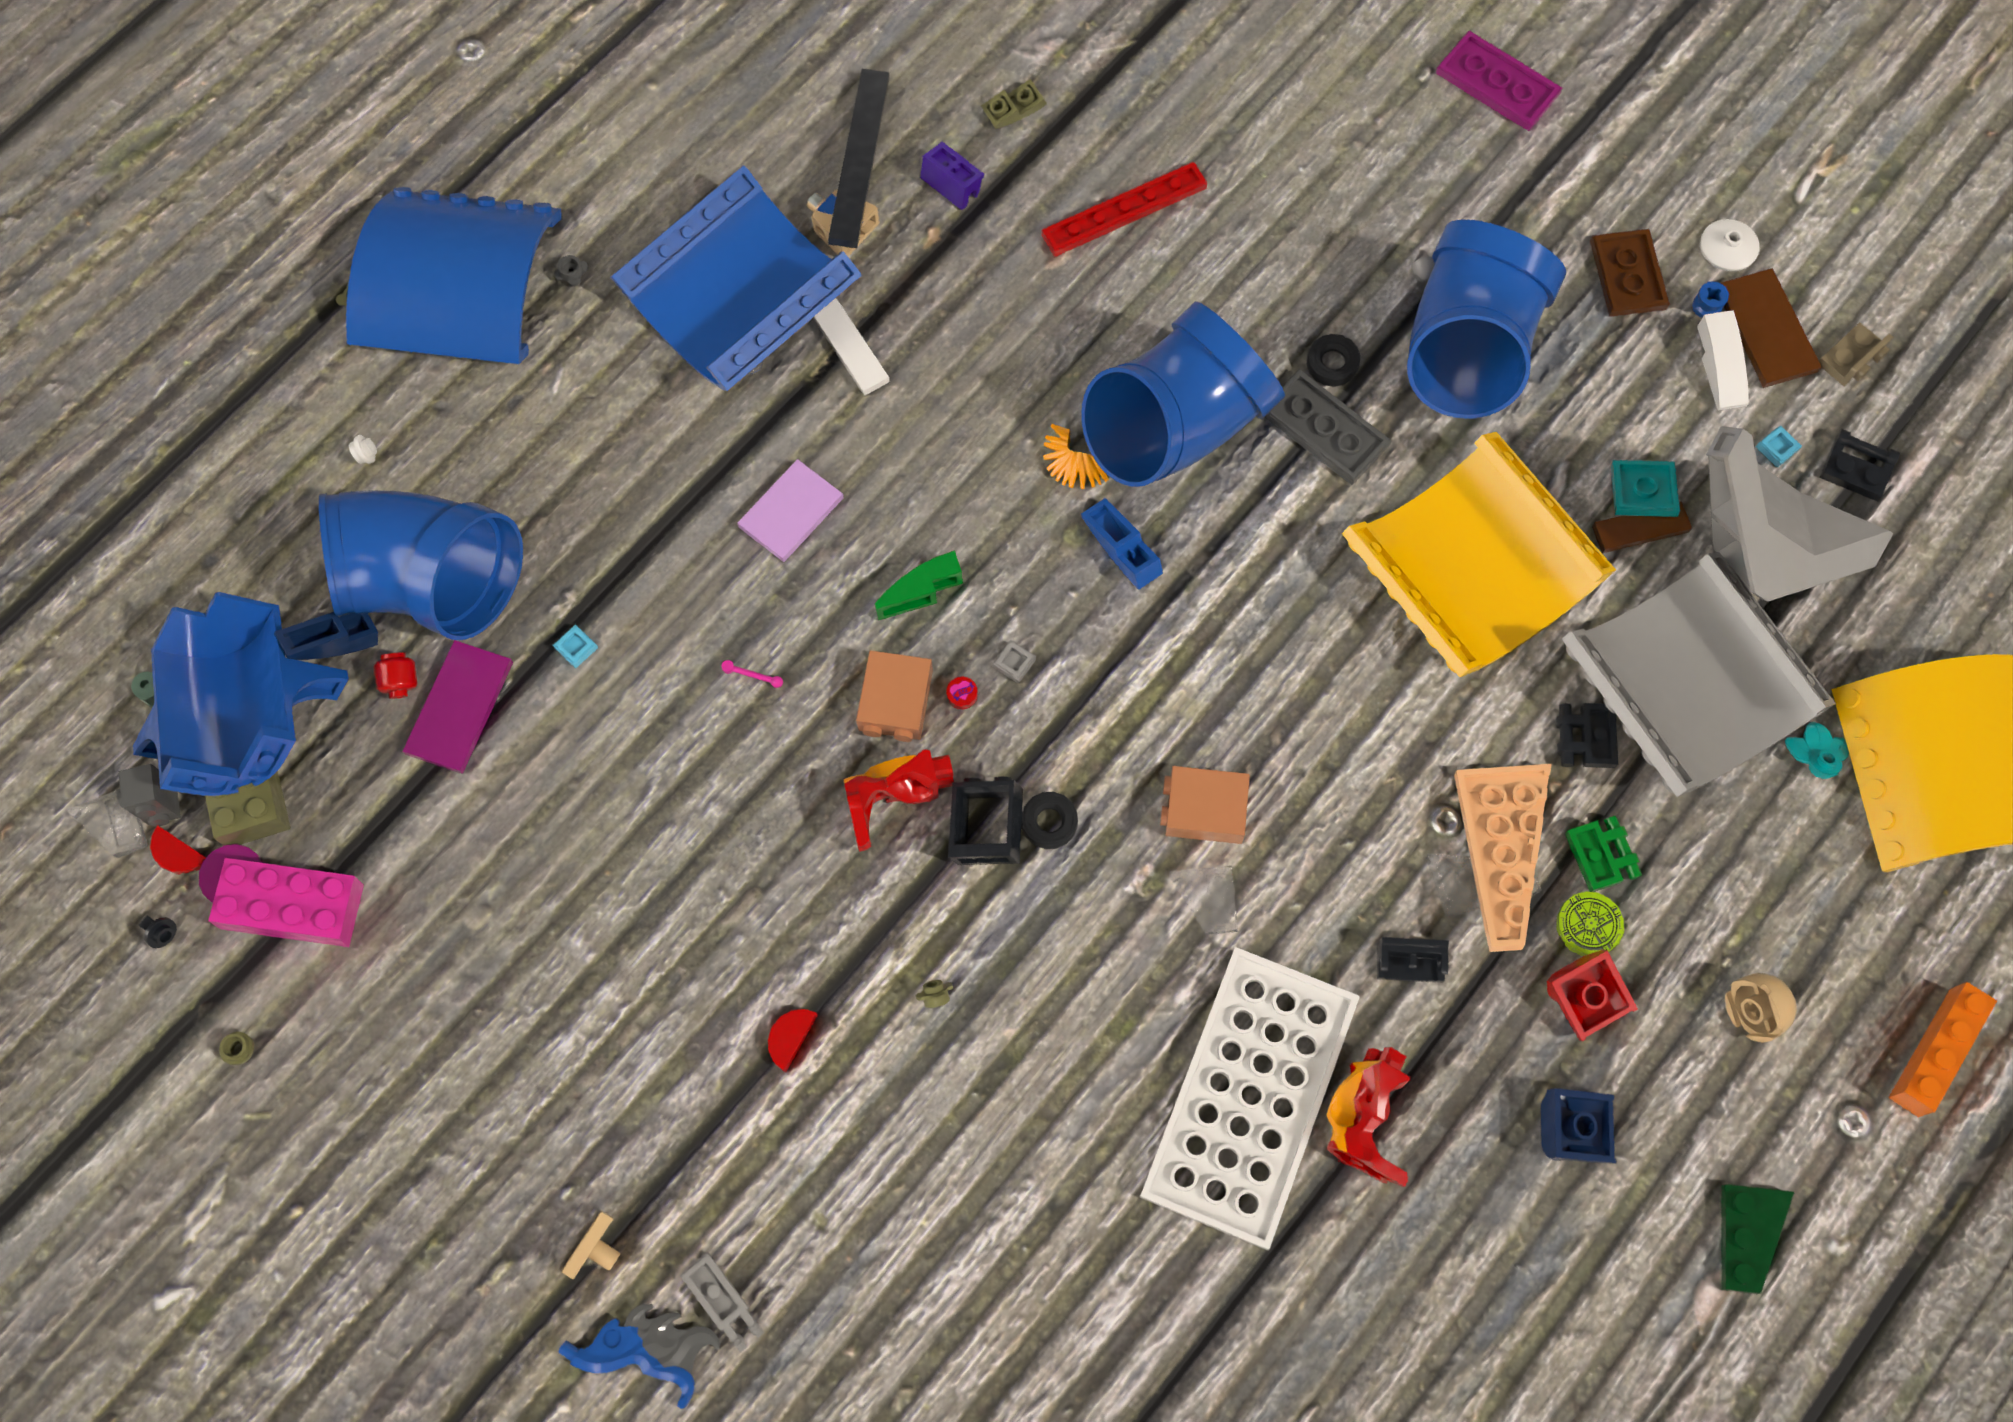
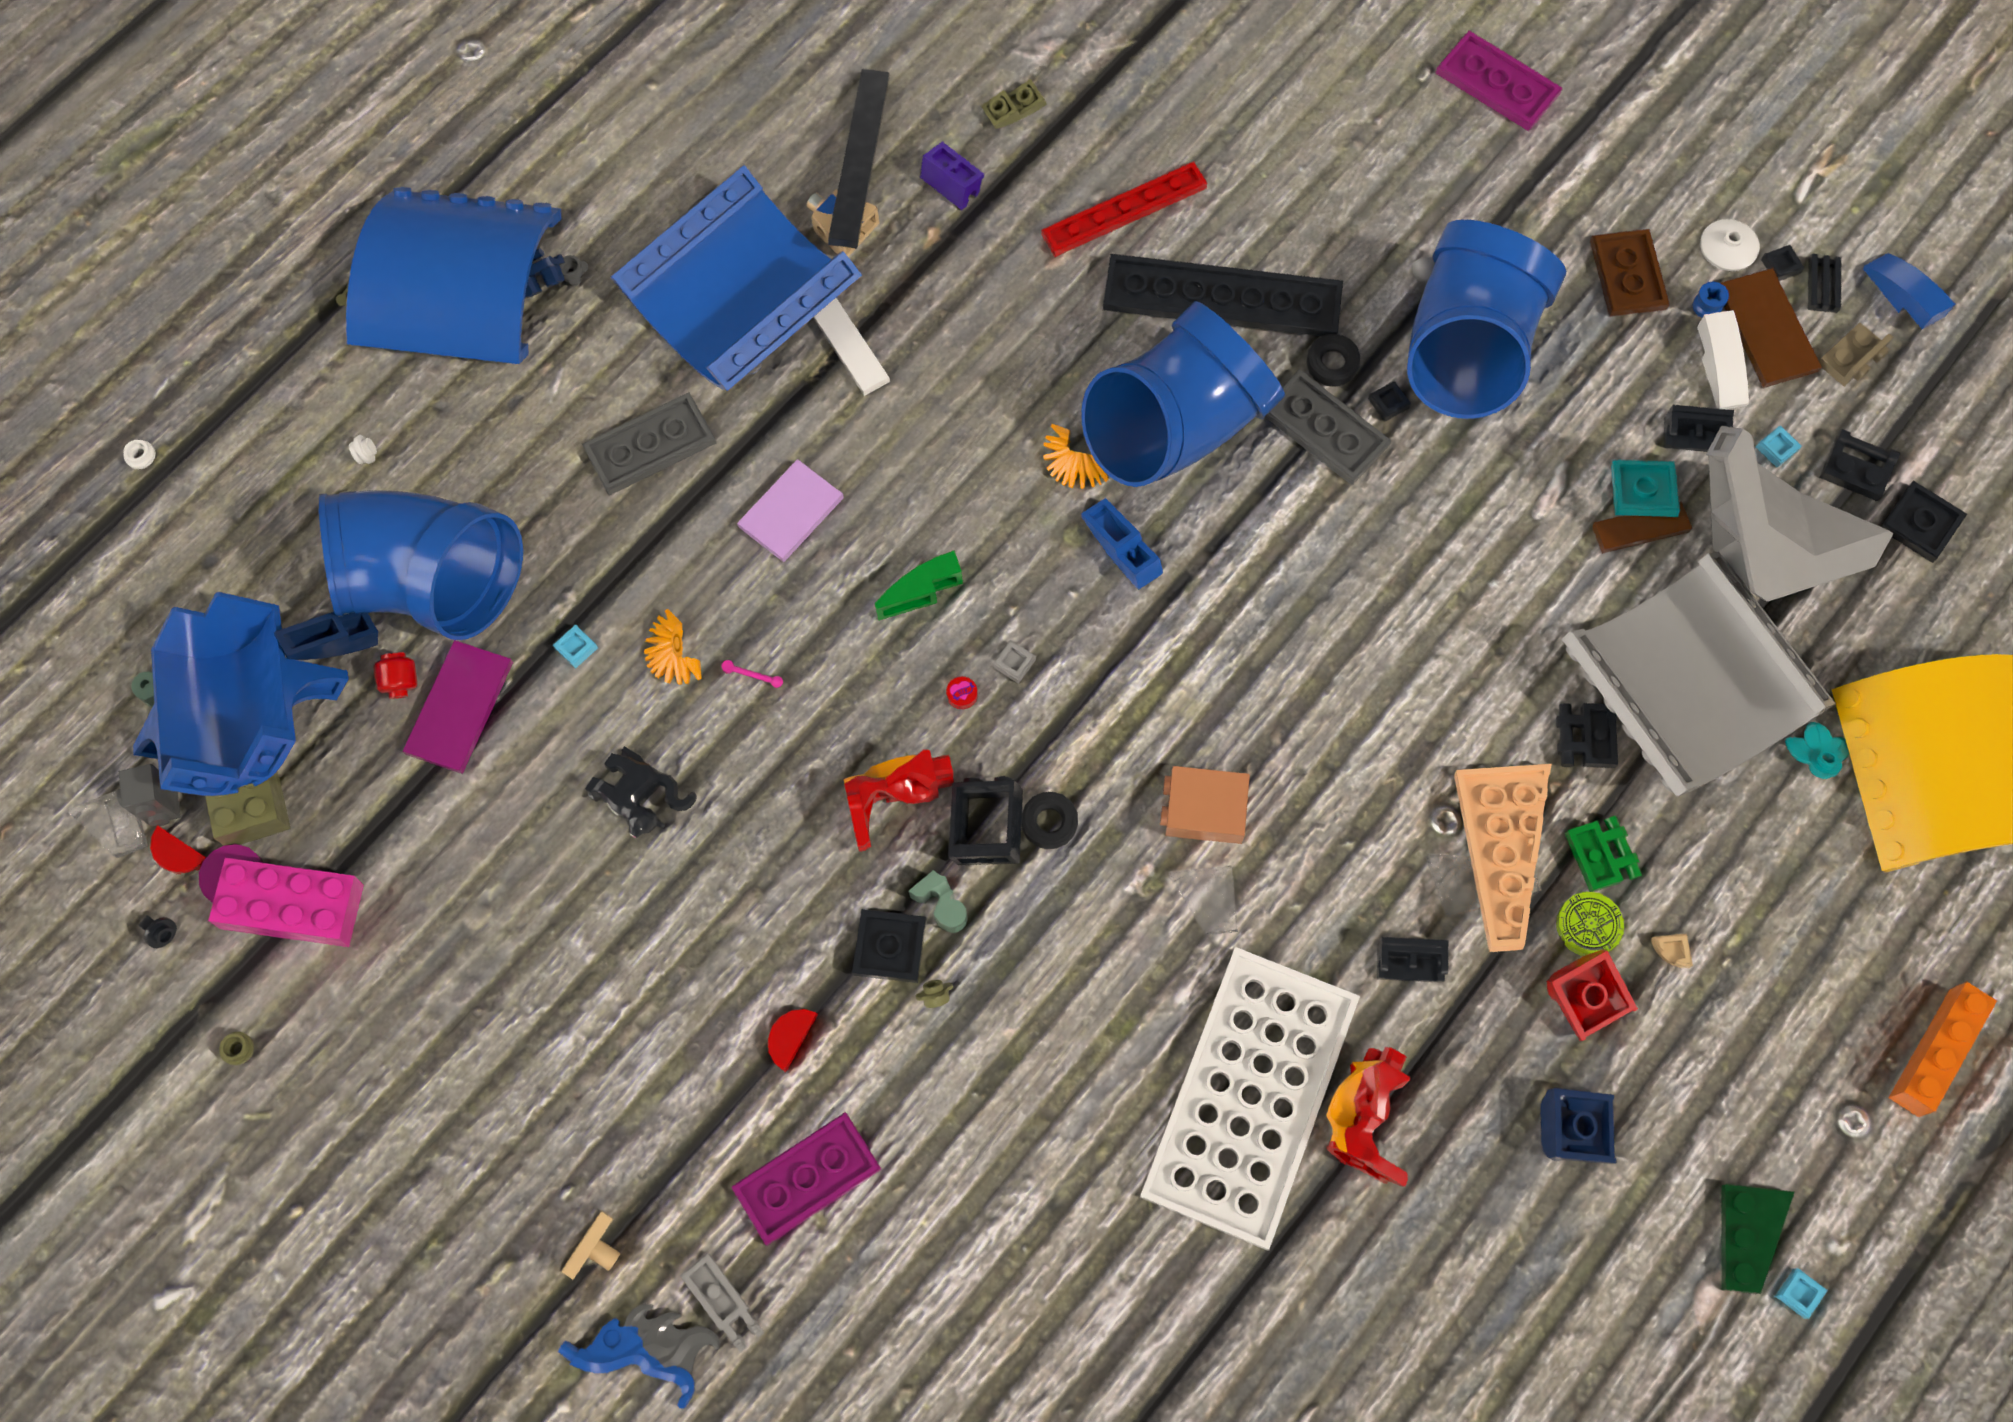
(134, 449): none -> white plate
(548, 268): none -> dark blue hips
(633, 790): none -> black animal
(649, 443): none -> dark grey tile
(667, 654): none -> light orange hair
(806, 1178): none -> magenta tile
(889, 946): none -> black plate
(894, 696): nougat brick -> none
(948, 913): none -> sand green leg
(1234, 294): none -> black plate
(1389, 401): none -> black tile
(1481, 558): yellow panel -> none
(1673, 949): none -> tan tile
(1694, 427): none -> black hinge
(1761, 1005): tan cylinder -> none
(1784, 262): none -> black tile
(1801, 1293): none -> medium azure tile
(1836, 269): none -> black tile
(1909, 289): none -> blue slope
(1923, 521): none -> black tile

